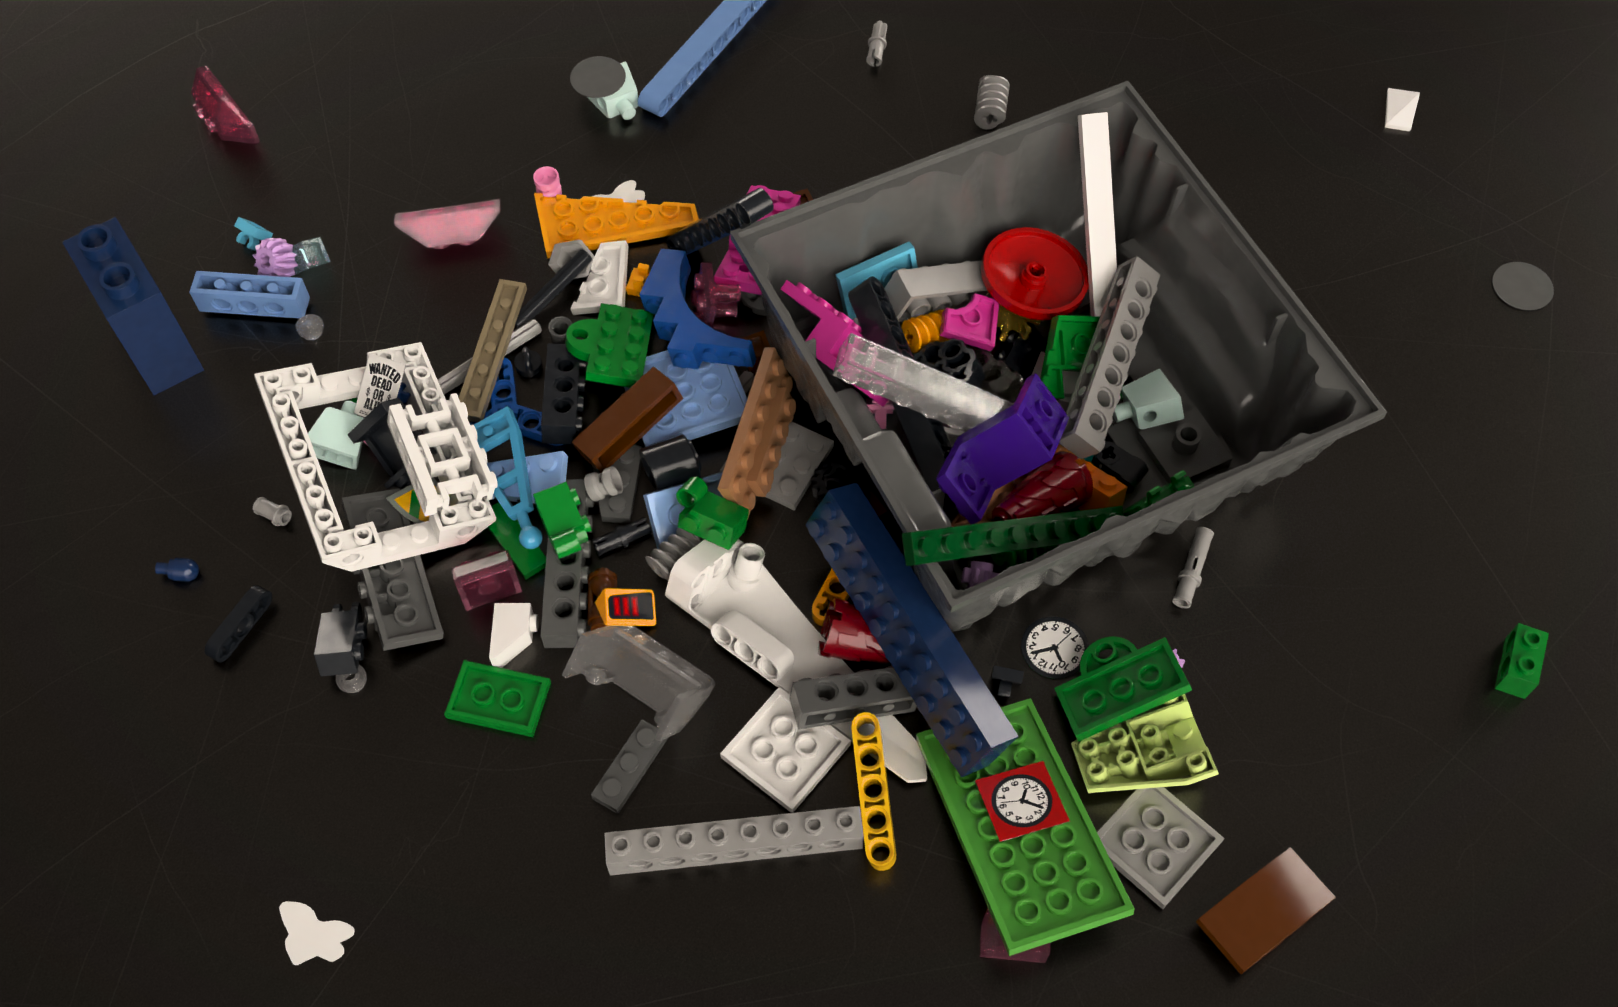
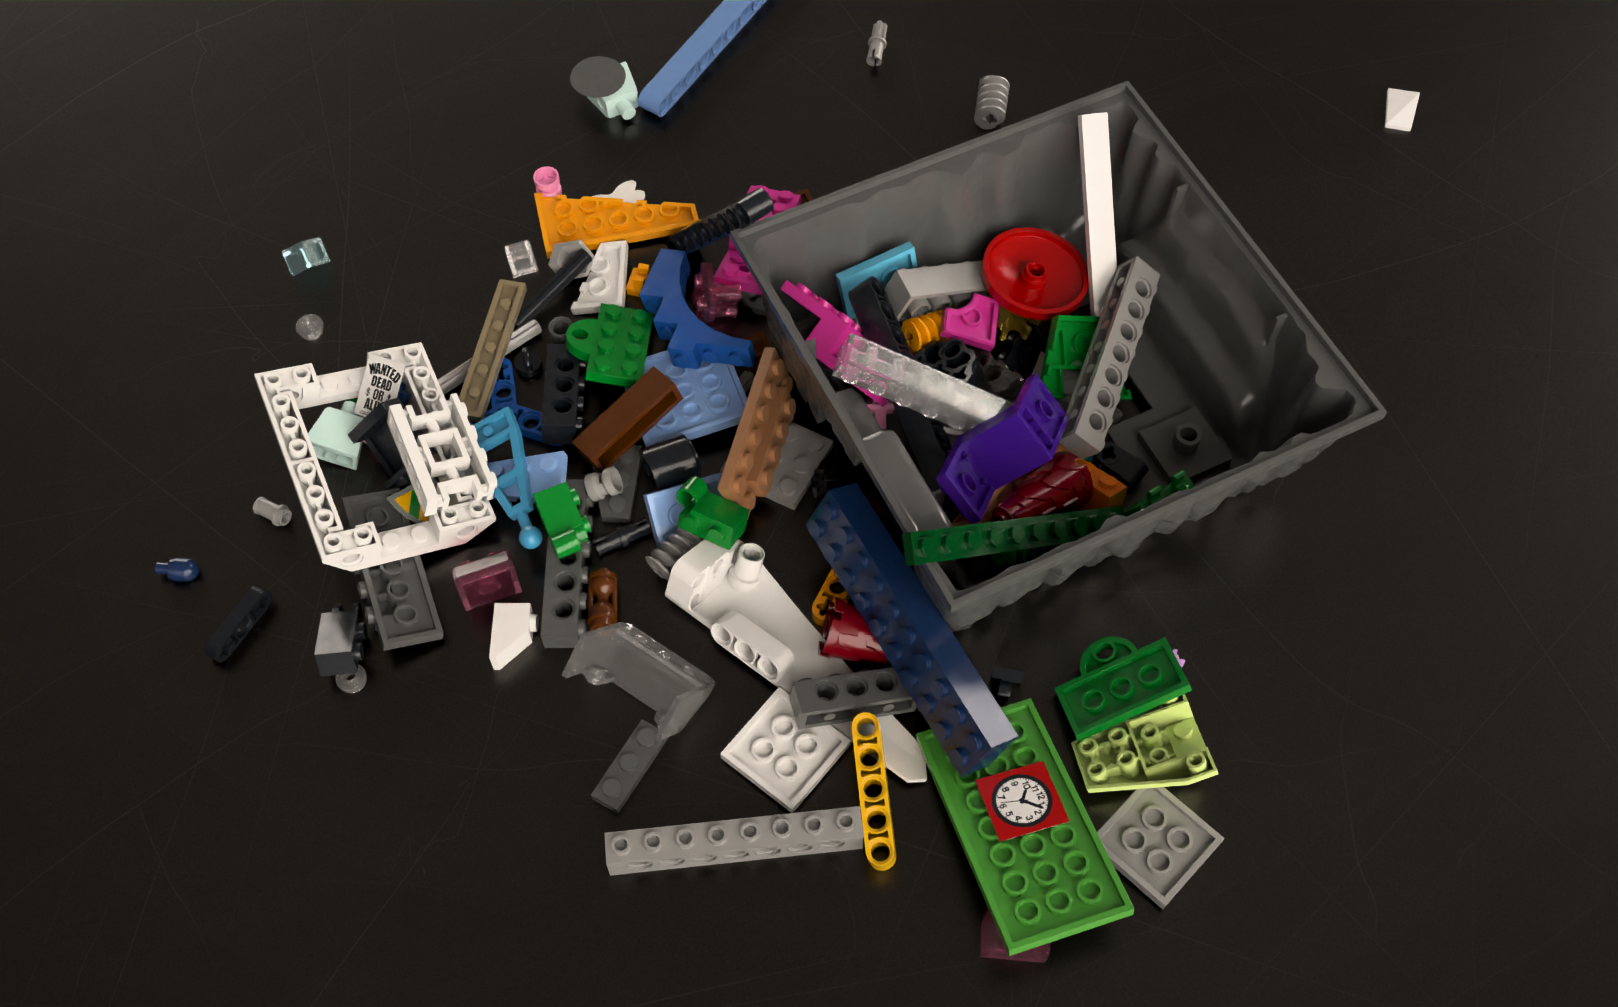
(133, 305): dark blue brick -> none
(220, 110): clear pink wedge -> none
(249, 294): medium blue brick -> none
(252, 231): medium azure tile -> none
(275, 258): lavender gear -> none
(310, 936): white sticker -> none
(449, 224): clear pink wedge -> none
(498, 698): green tile -> none
(507, 535): green tile -> none
(520, 258): none -> clear slope
(627, 607): slope -> none
(977, 573): lavender gear -> none
(1054, 647): sticker -> none
(1150, 401): light aqua torso -> none
(1190, 576): light grey pin -> none
(1265, 910): reddish brown slope -> none
(1521, 661): green brick -> none
(1523, 286): dark grey sticker -> none

